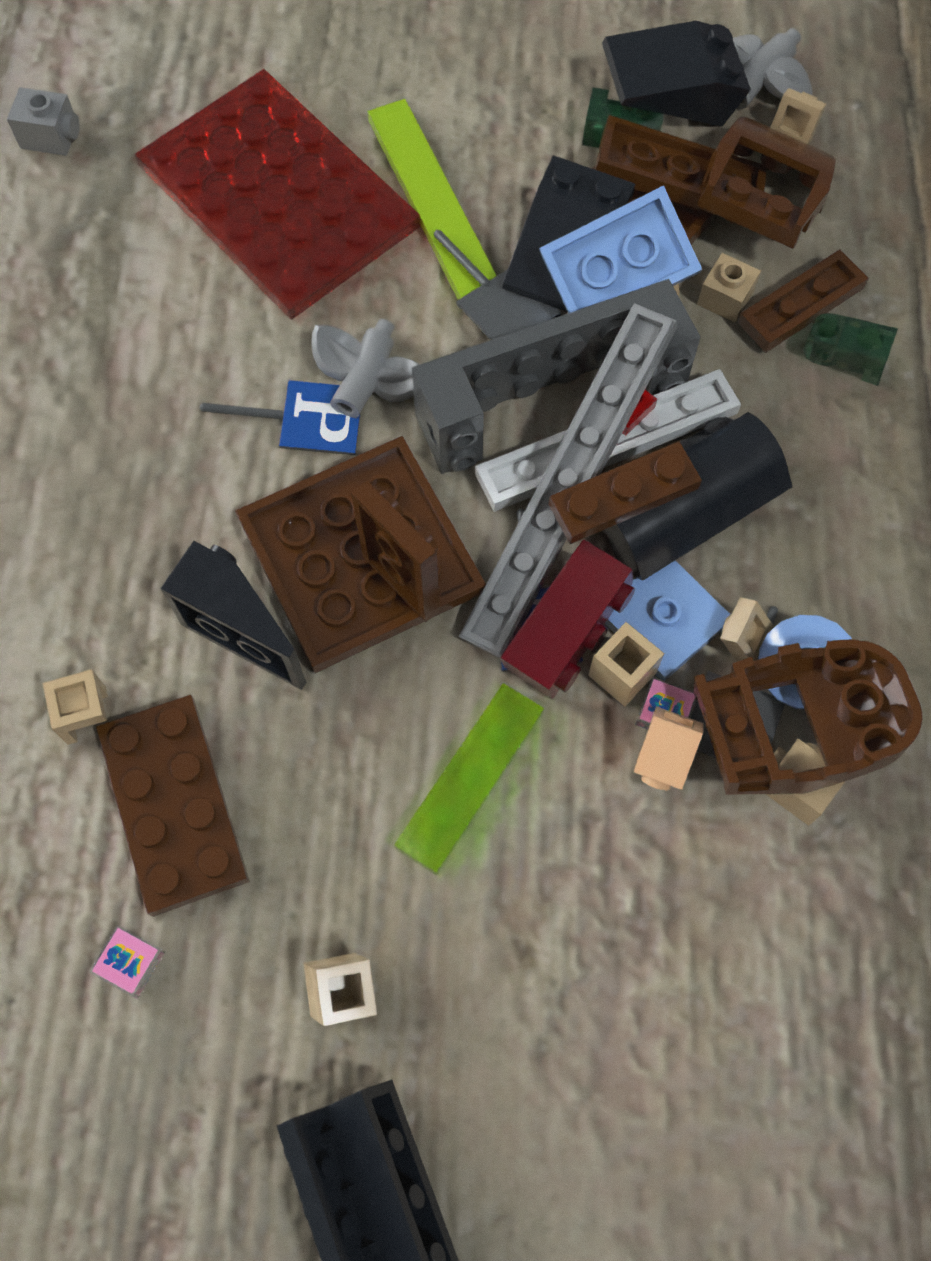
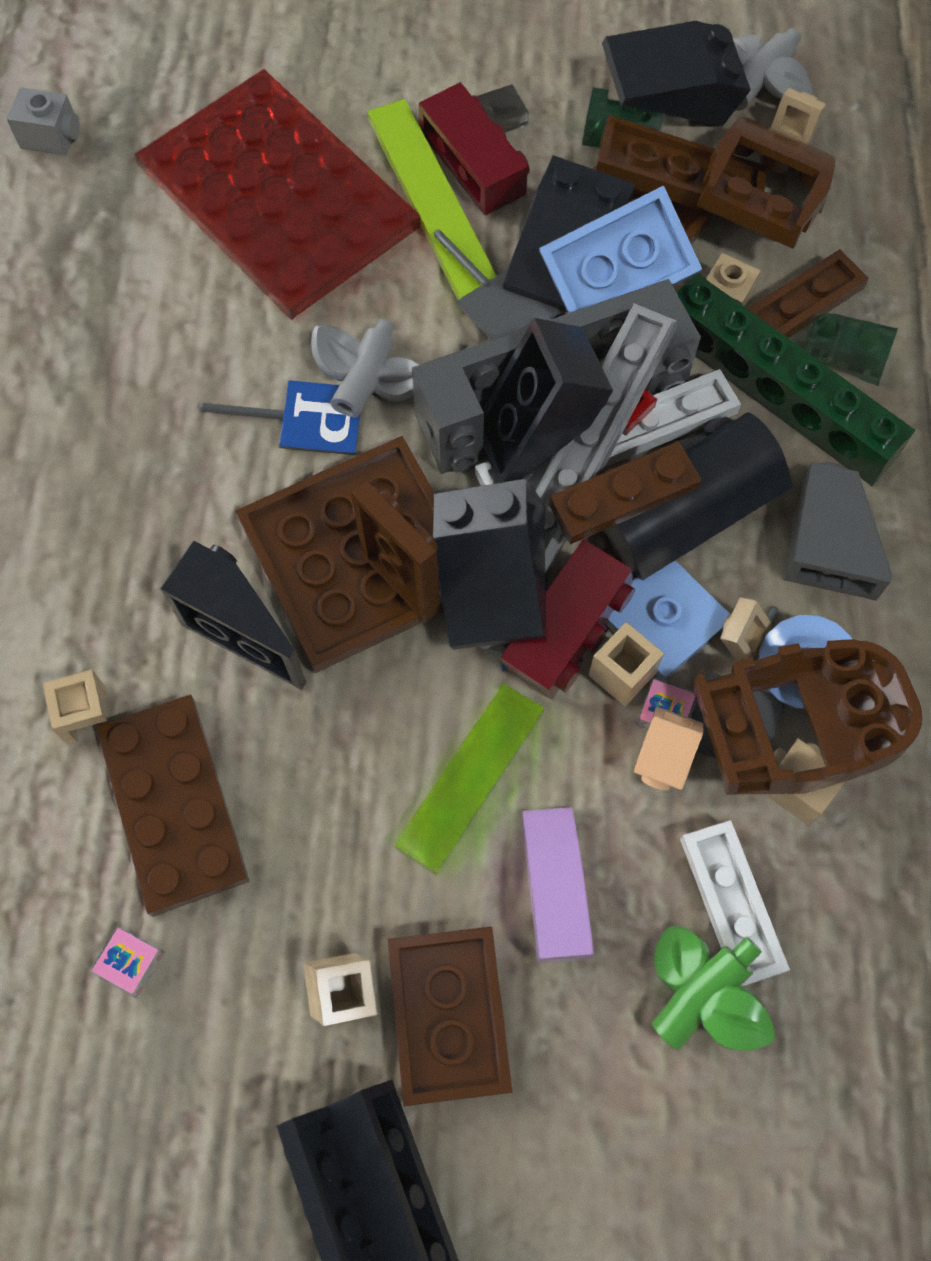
(448, 1016): none -> reddish brown plate
(474, 148): none -> dark red brick
(491, 563): none -> black slope
(505, 108): none -> clear smoke plate
(542, 399): none -> black slope
(556, 886): none -> lavender slope
(709, 992): none -> bright green plant
(733, 896): none -> white plate
(793, 383): none -> dark green brick
(836, 536): none -> dark grey slope

